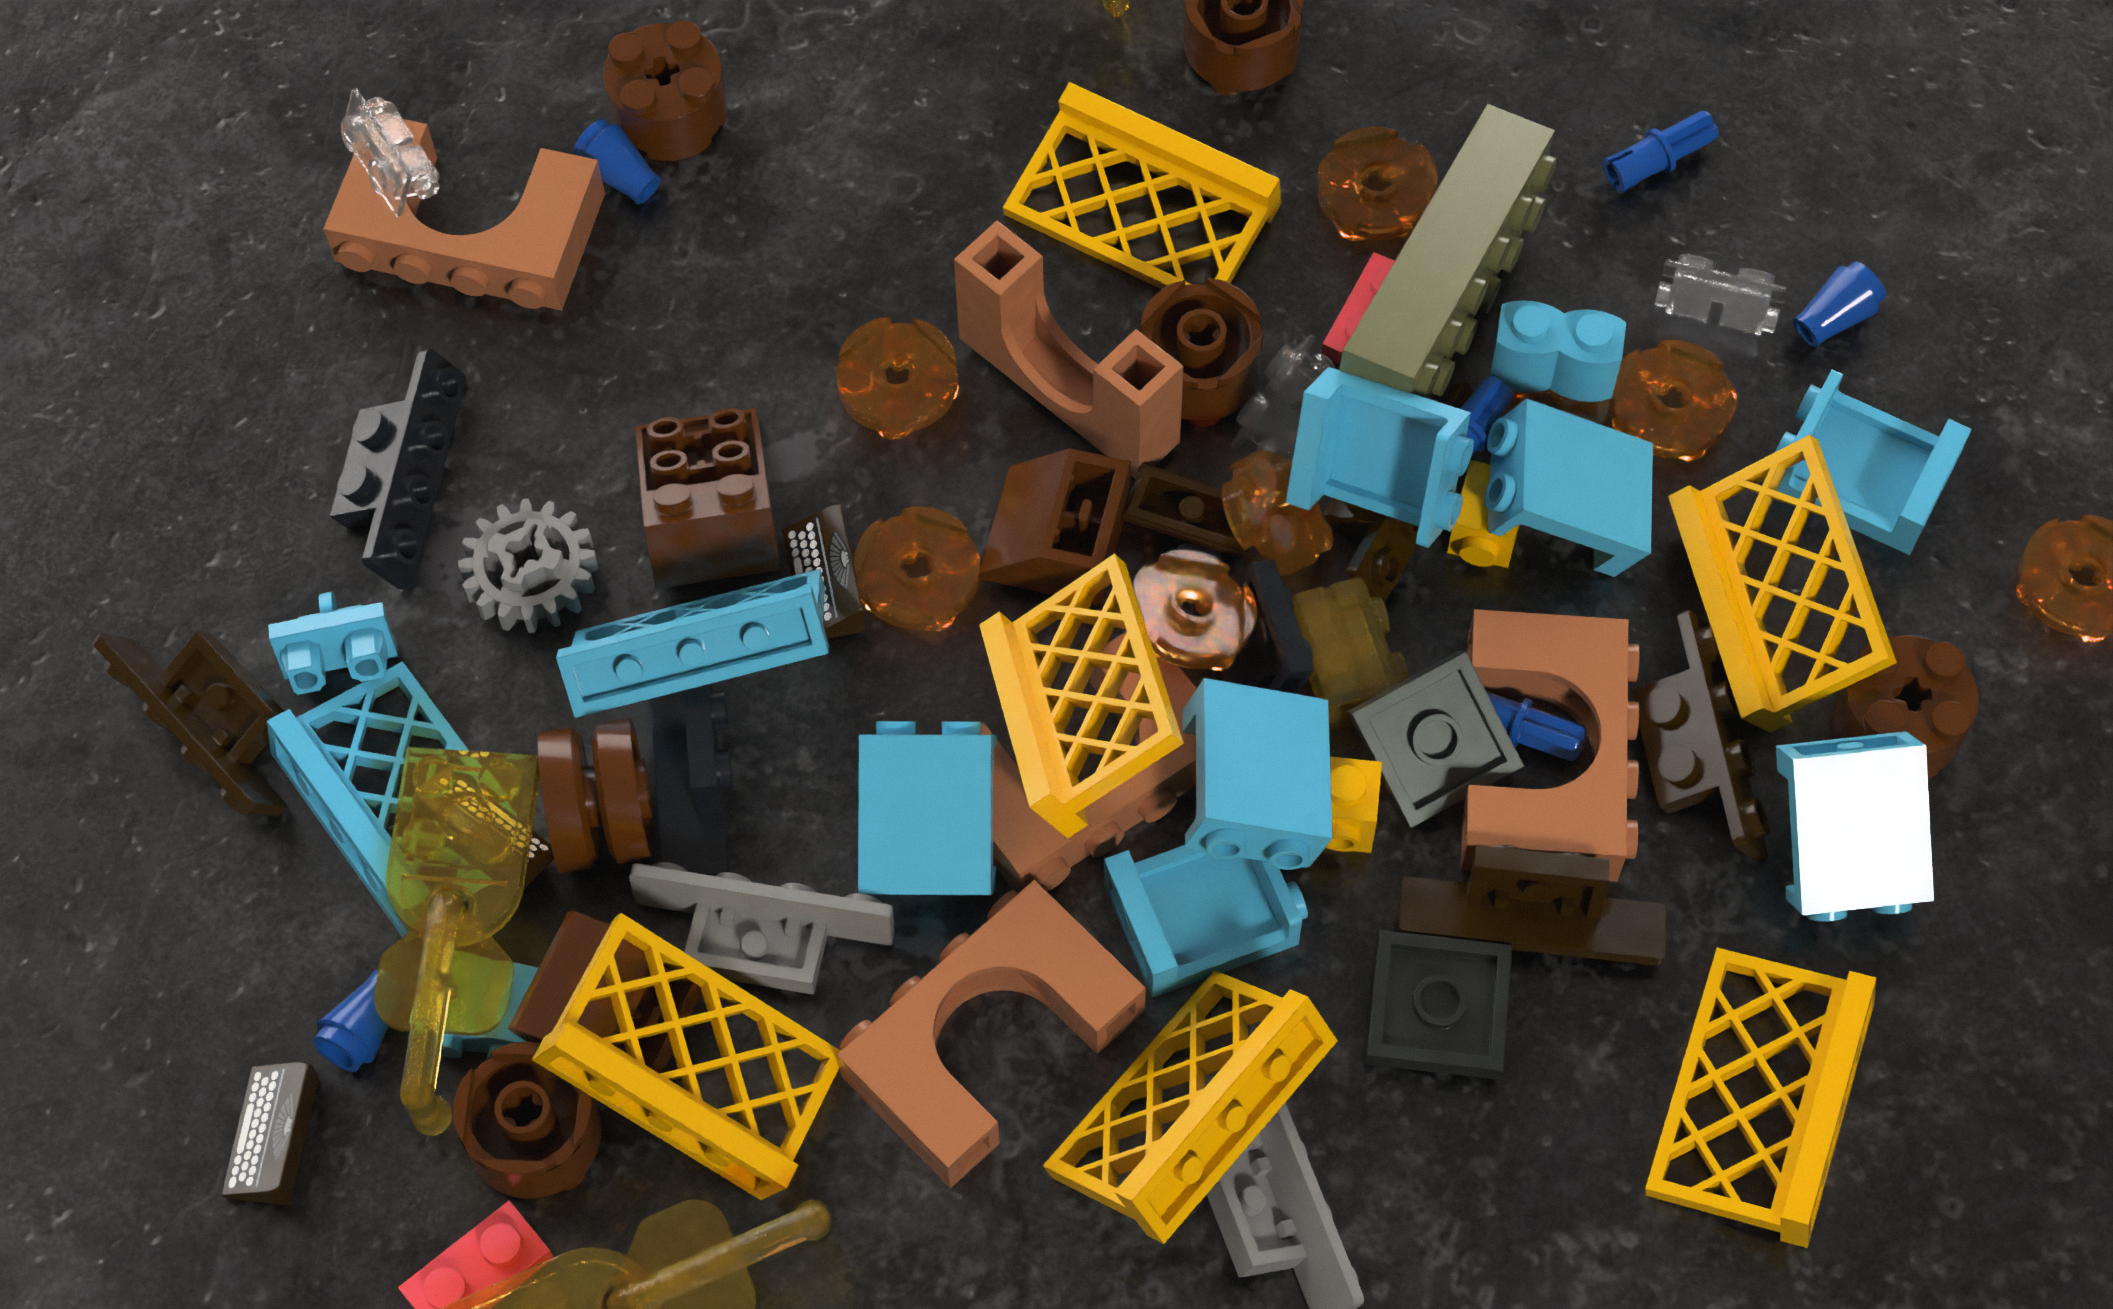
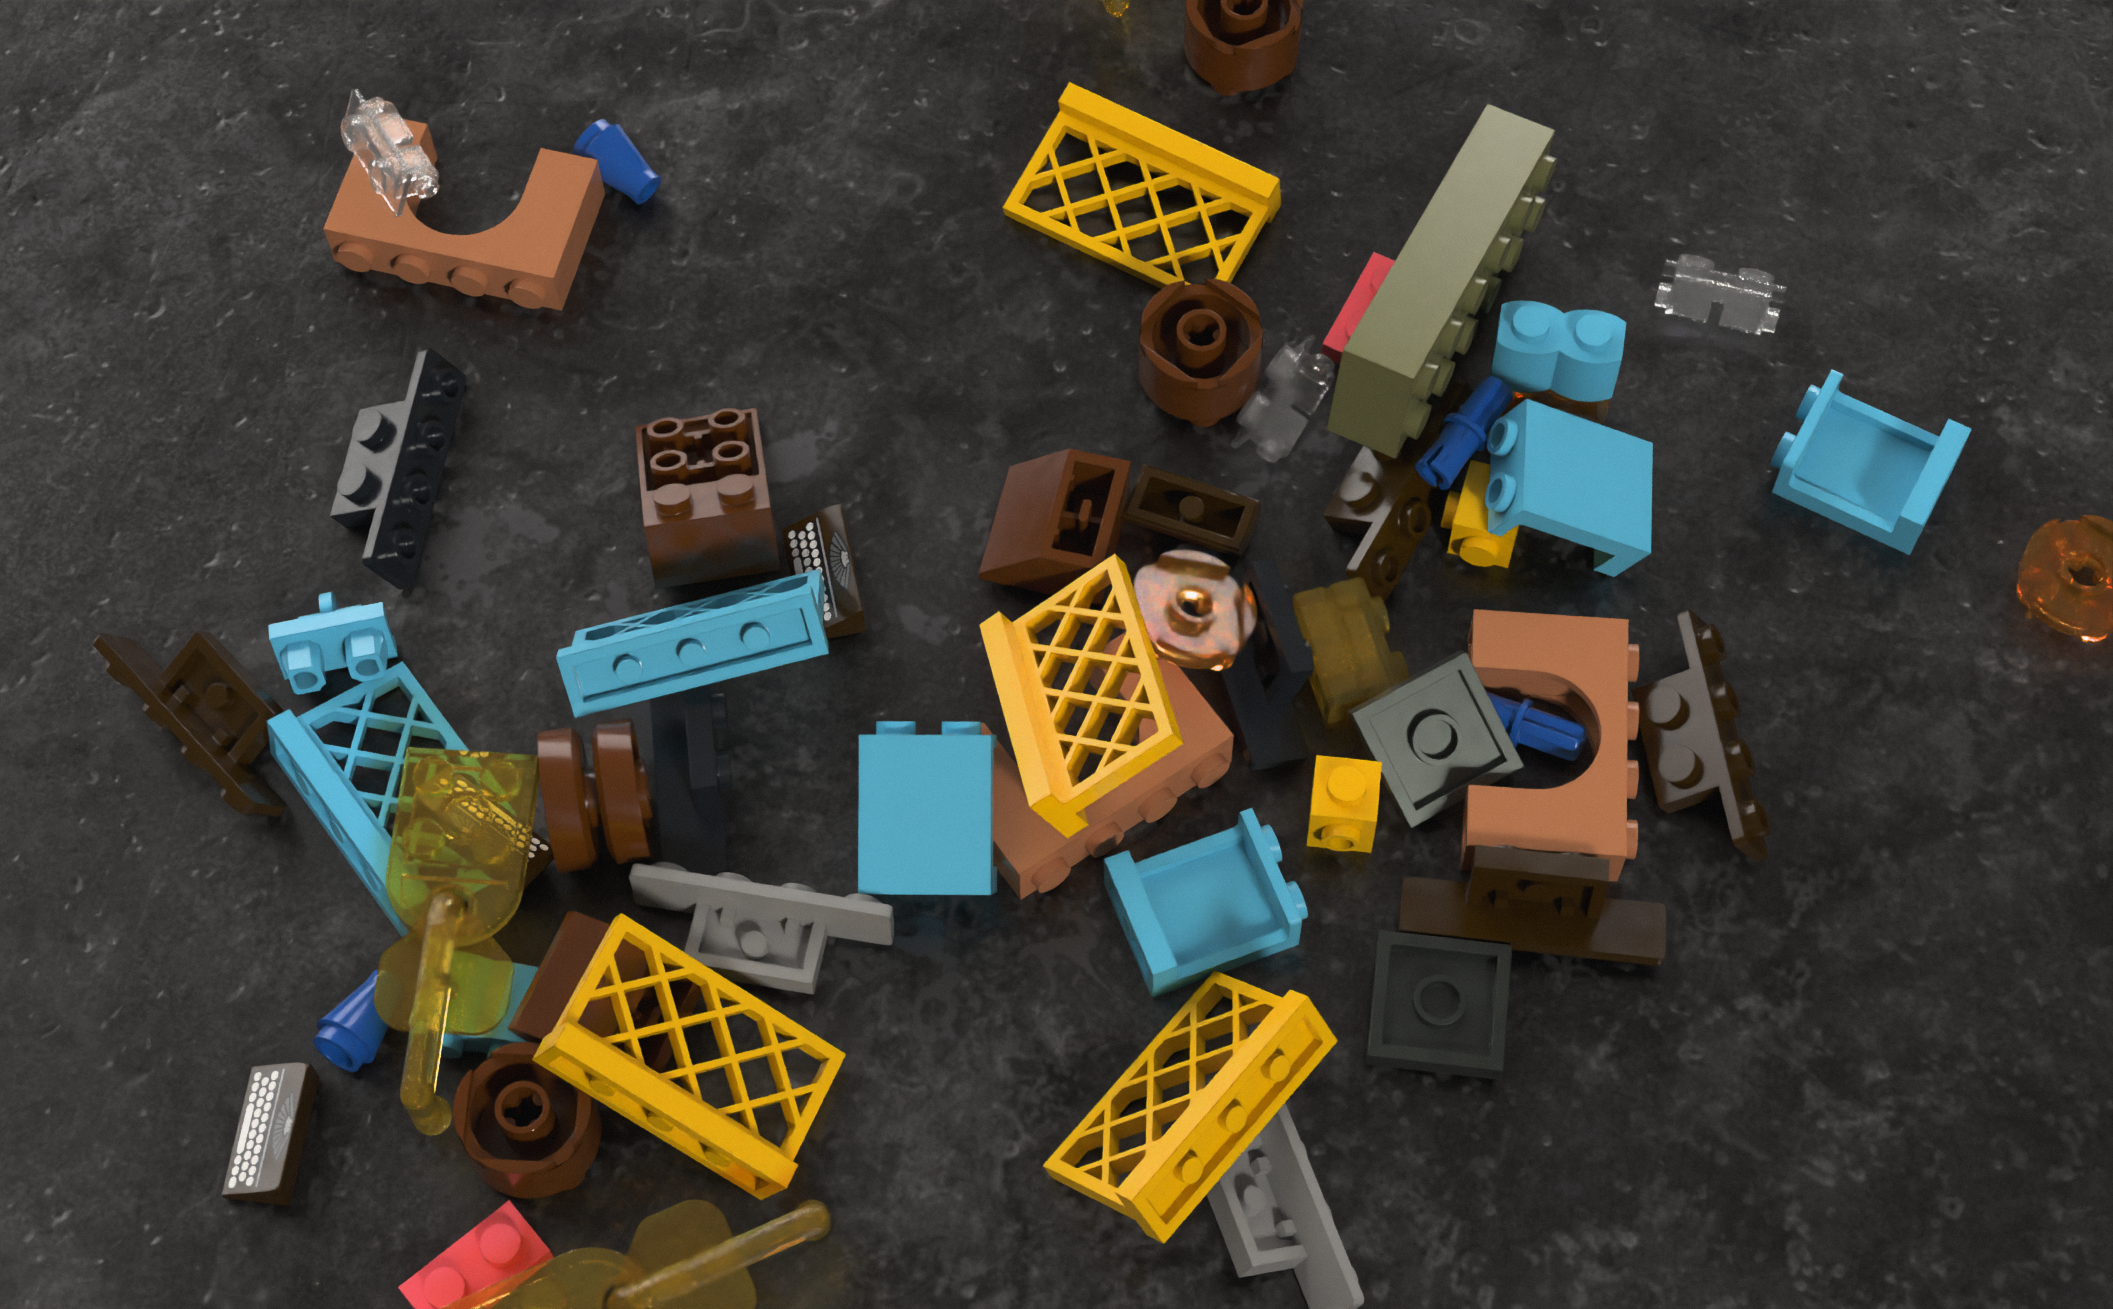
(531, 570): light grey gear -> none
(666, 89): reddish brown brick -> none
(904, 406): clear orange plate -> none
(923, 601): clear orange plate -> none
(1022, 948): nougat arch -> none
(1121, 406): nougat arch -> none
(1260, 774): medium azure panel -> none
(1263, 519): clear orange plate -> none
(1371, 213): clear orange plate -> none
(1380, 452): medium azure panel -> none
(1659, 151): blue axle -> none
(1673, 431): clear orange plate -> none
(1730, 600): yellow fence -> none
(1821, 1106): yellow fence -> none
(1842, 301): blue cone -> none
(1858, 824): panel -> none
(1923, 694): reddish brown brick -> none

